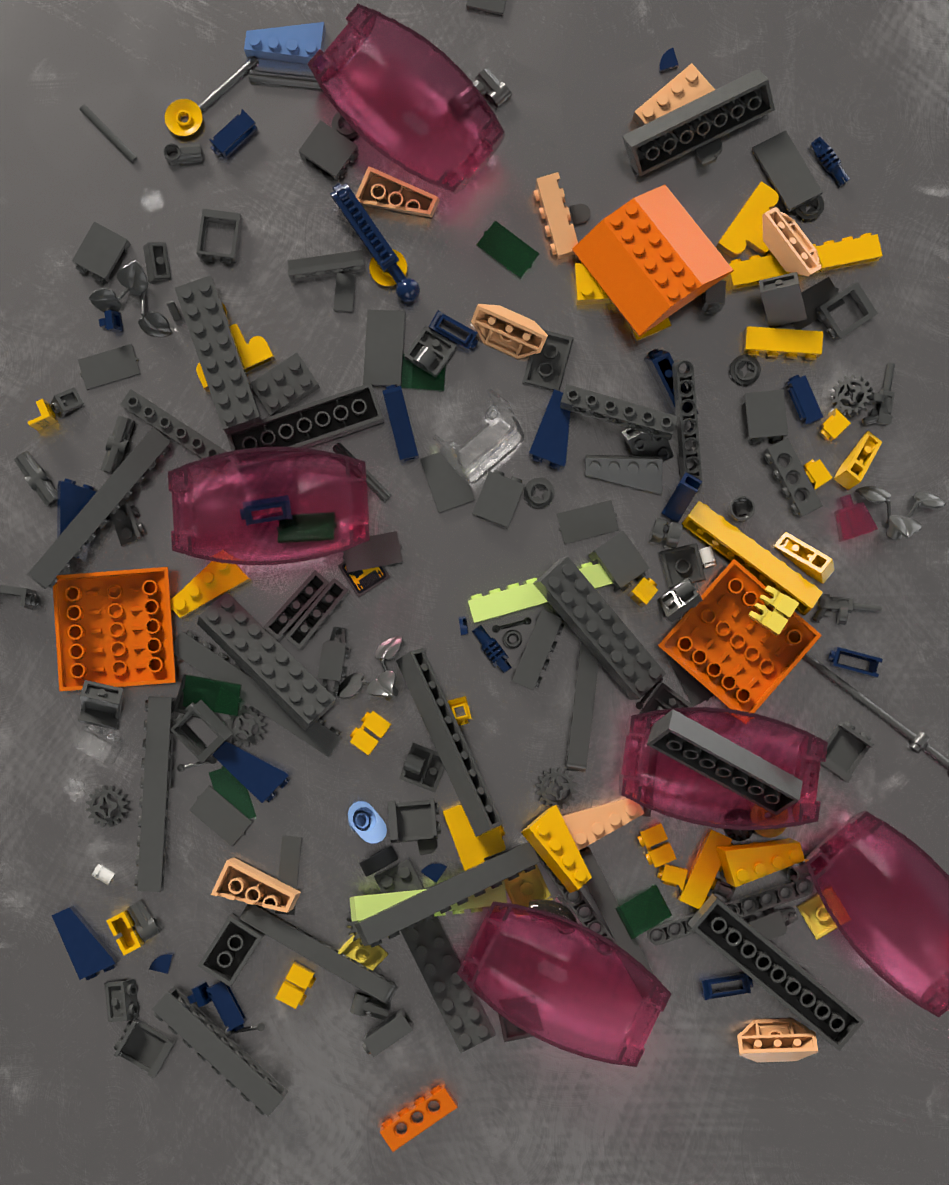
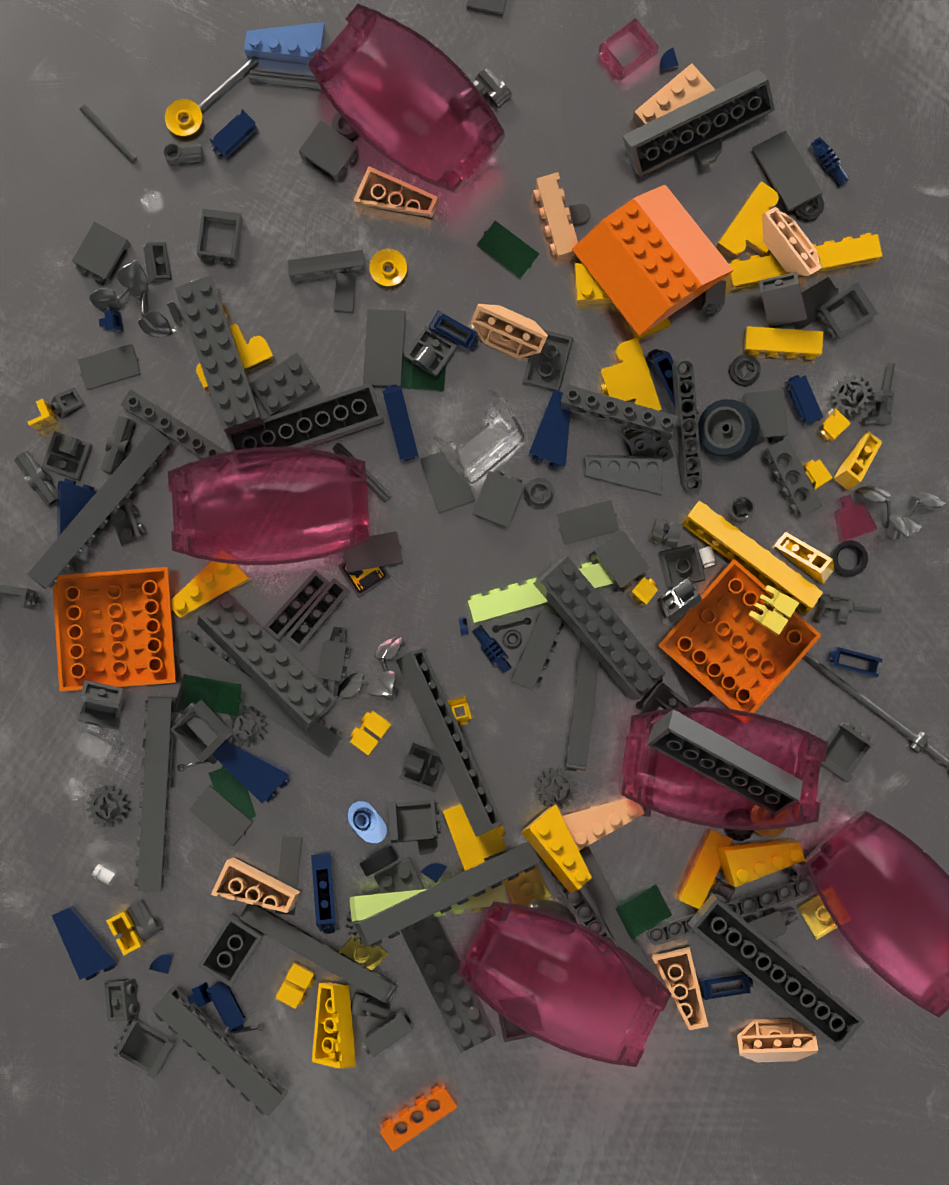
(66, 455): none -> dark grey plate
(280, 501): dark blue window -> none
(307, 527): piece -> none
(325, 893): none -> dark blue slope
(333, 1027): none -> yellow wedge
(407, 288): dark blue gear -> none
(631, 377): none -> yellow brick
(642, 37): none -> clear pink window
(660, 854): yellow piece -> none
(672, 875): yellow window -> none
(681, 497): dark blue window -> none
(681, 978): none -> light nougat wedge
(729, 415): none -> wheel
(863, 558): none -> black tyre

